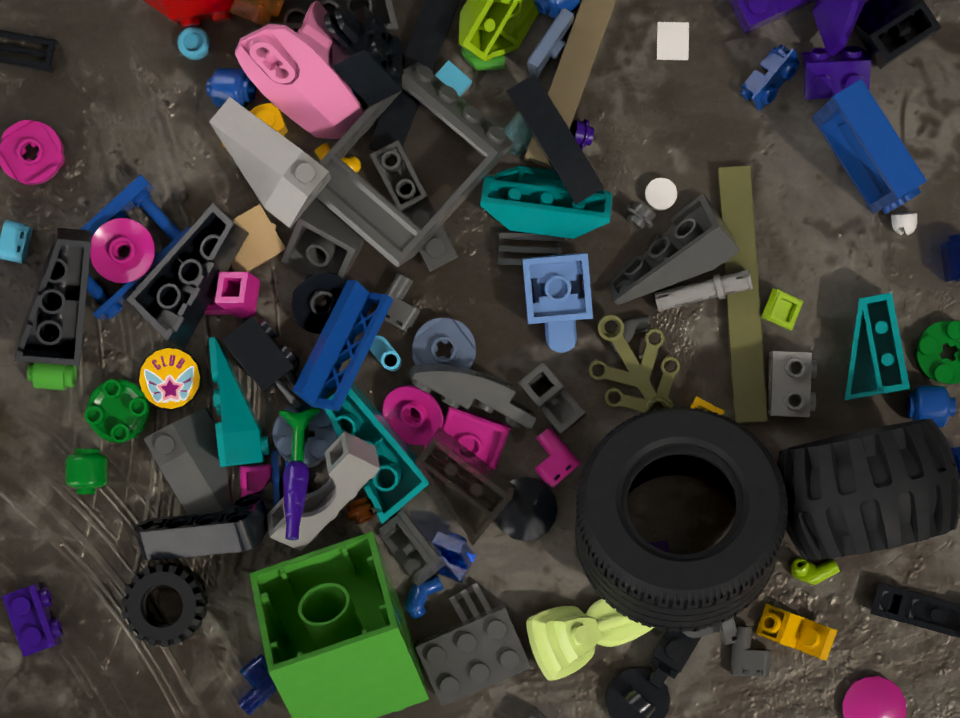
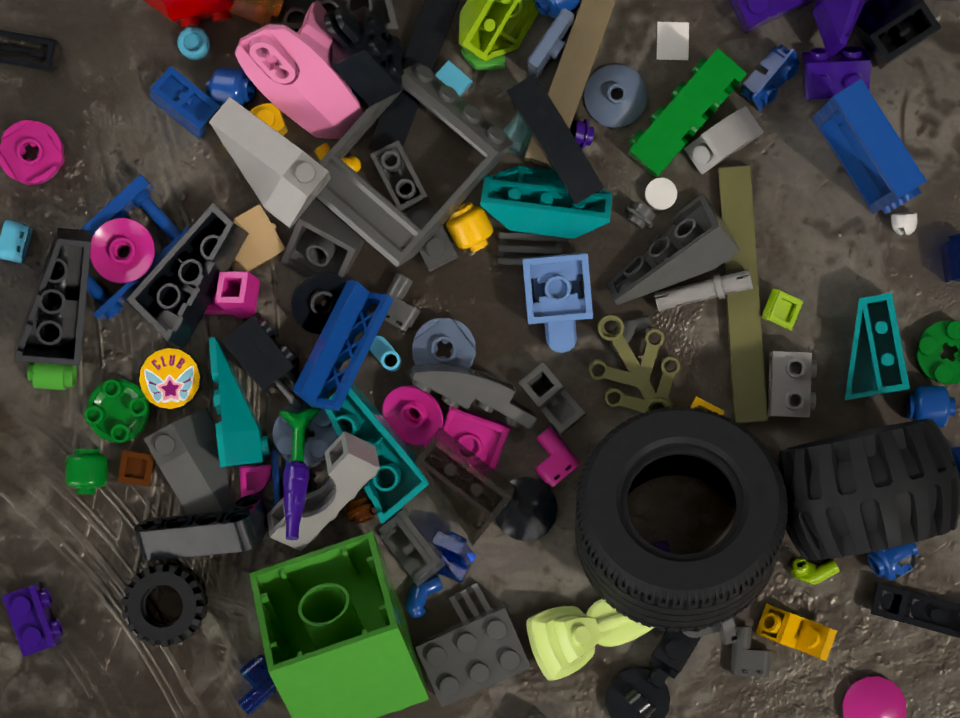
(136, 468): none -> reddish brown plate
(183, 102): none -> blue hinge
(469, 227): none -> yellow head
(614, 112): none -> sand blue dish
(686, 114): none -> green wedge
(723, 139): none -> light grey brick
(894, 561): none -> blue head

